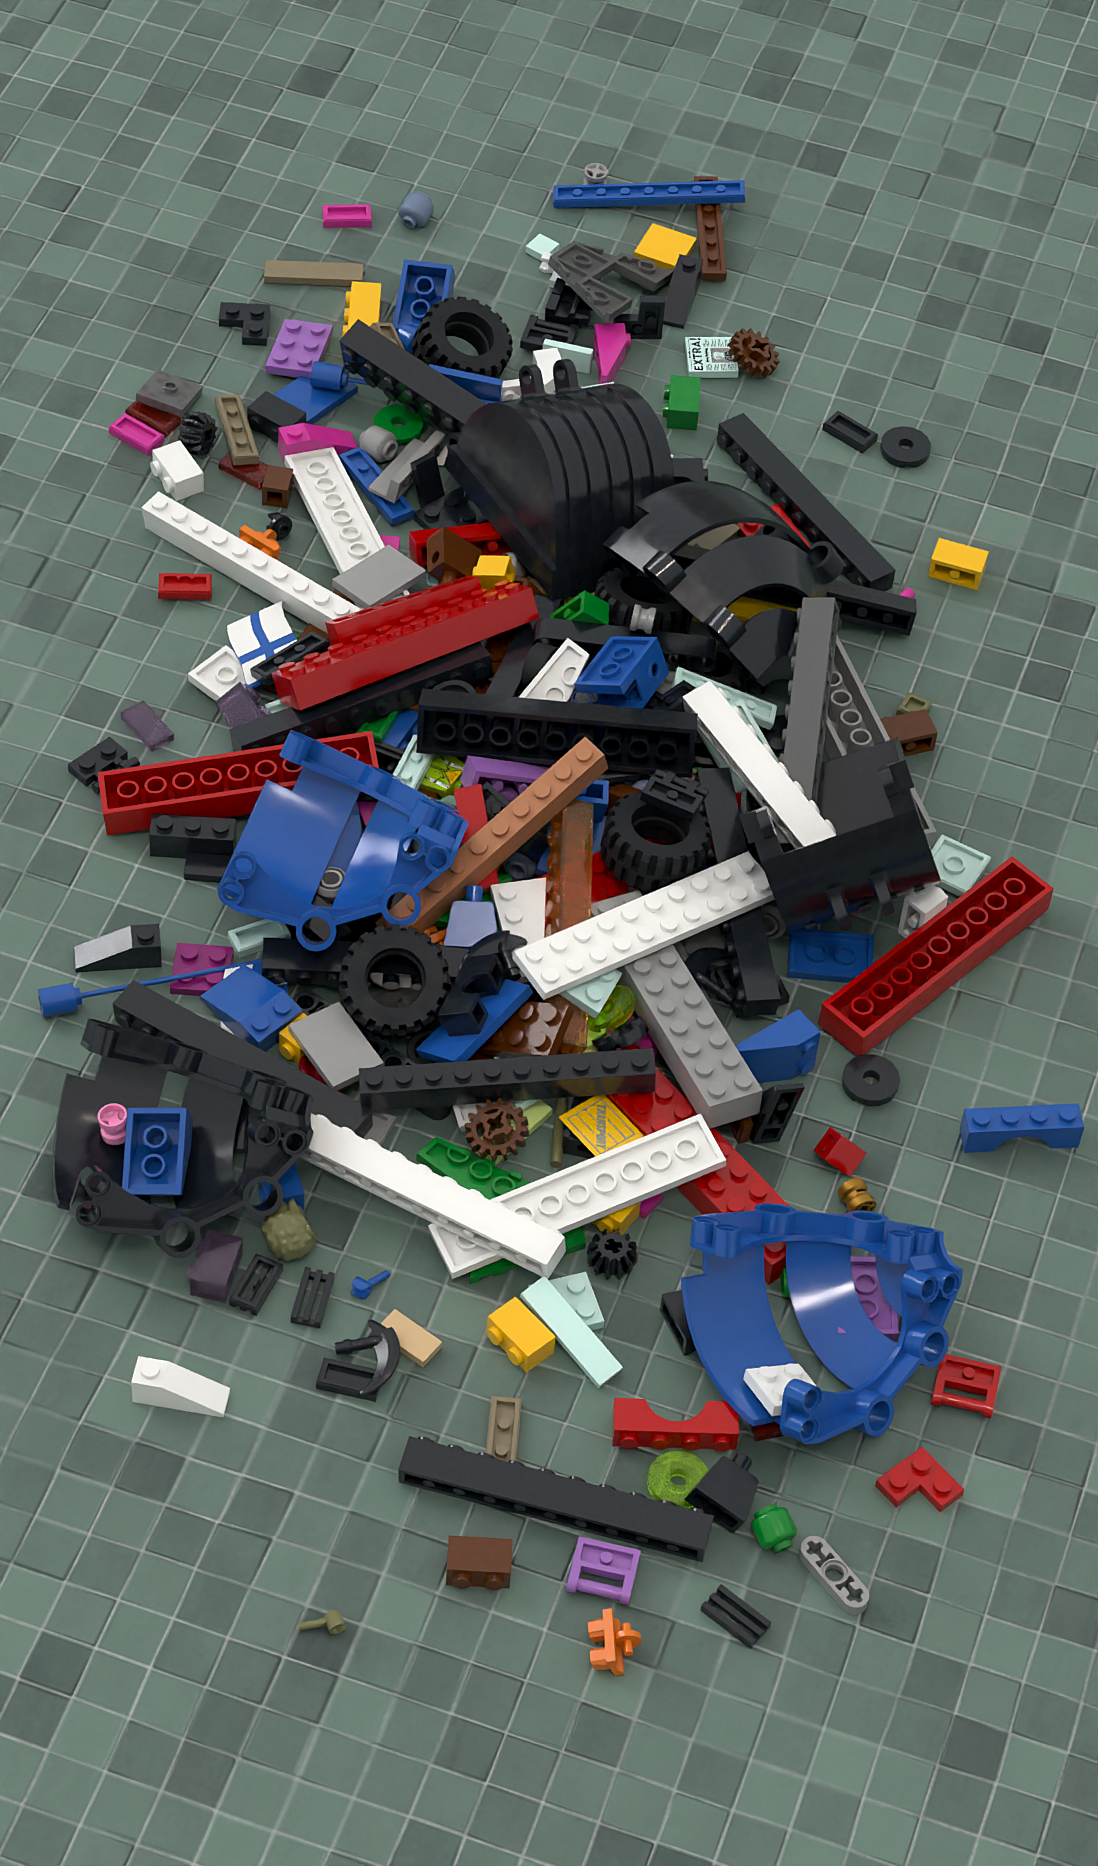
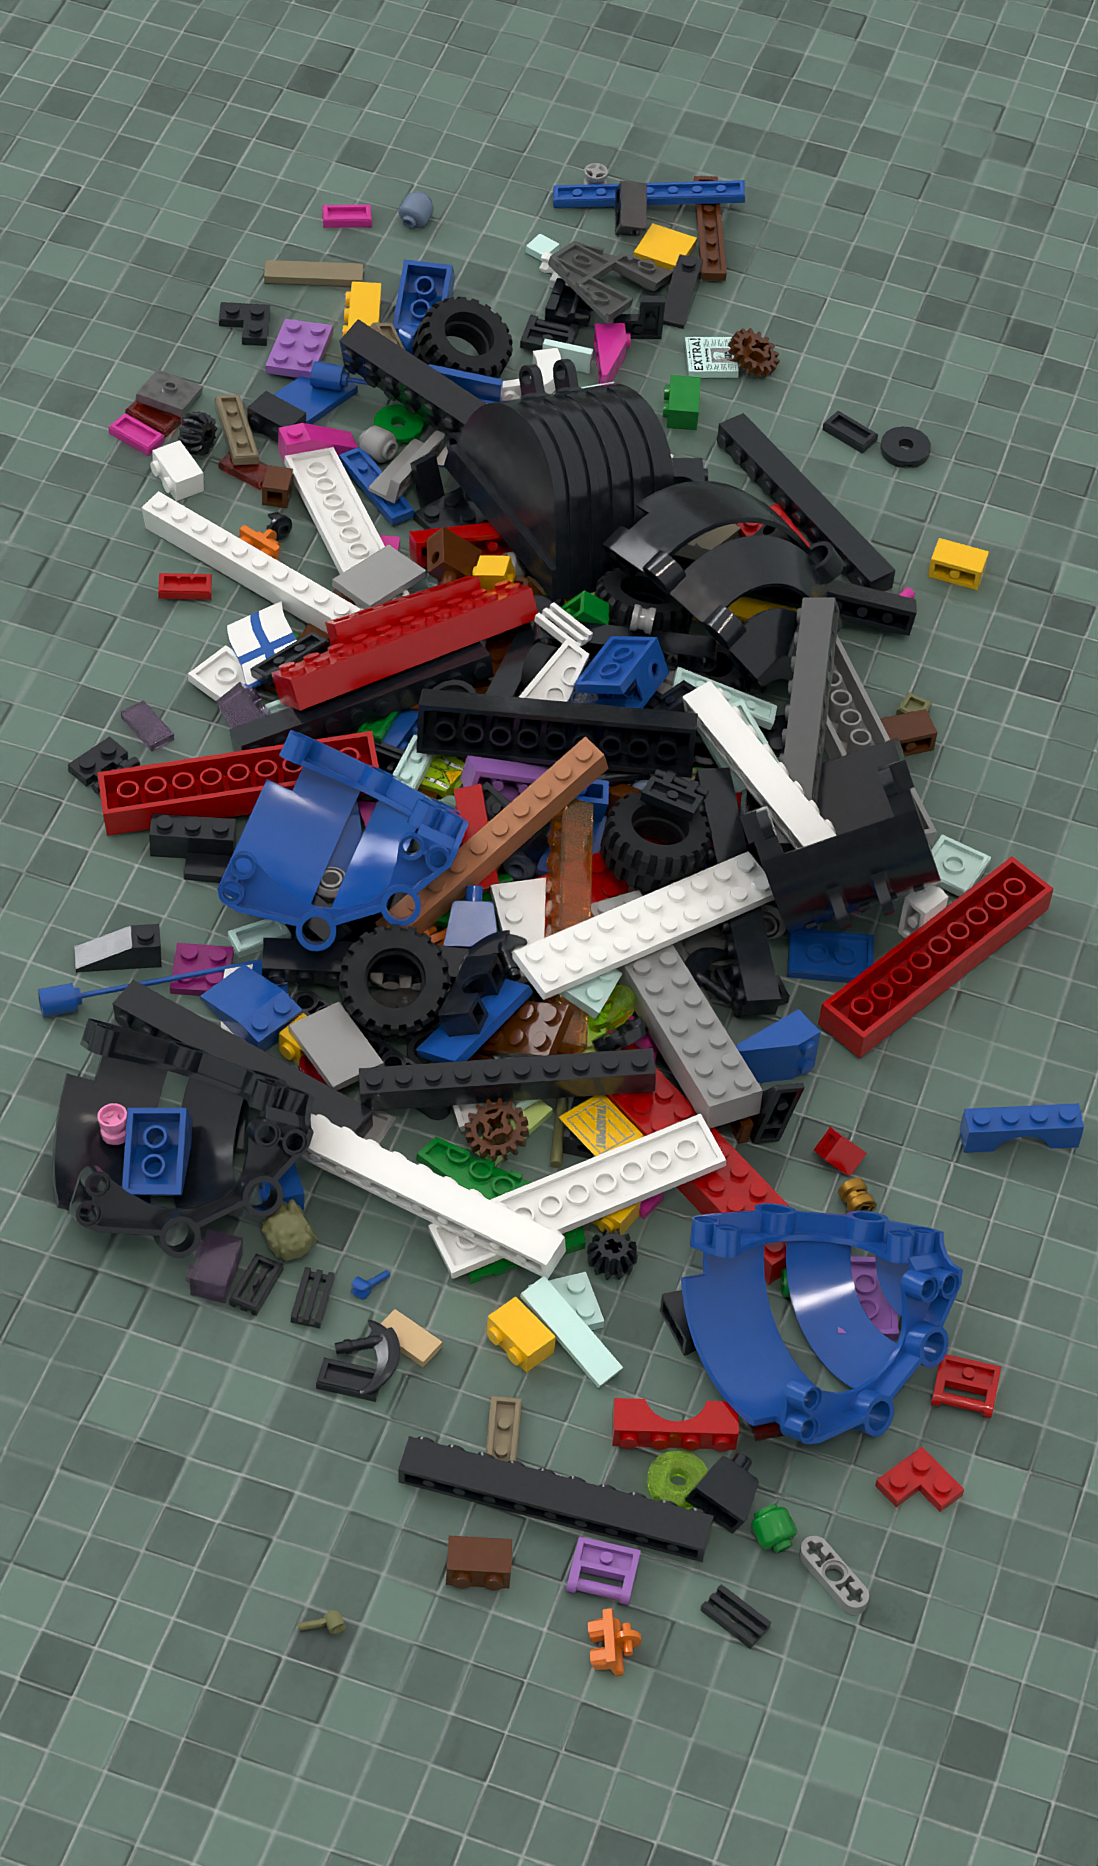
(174, 1387): white slope -> none
(566, 624): none -> white tile
(630, 208): none -> black hinge
(769, 1383): white plate -> none
(870, 1066): black tile -> none

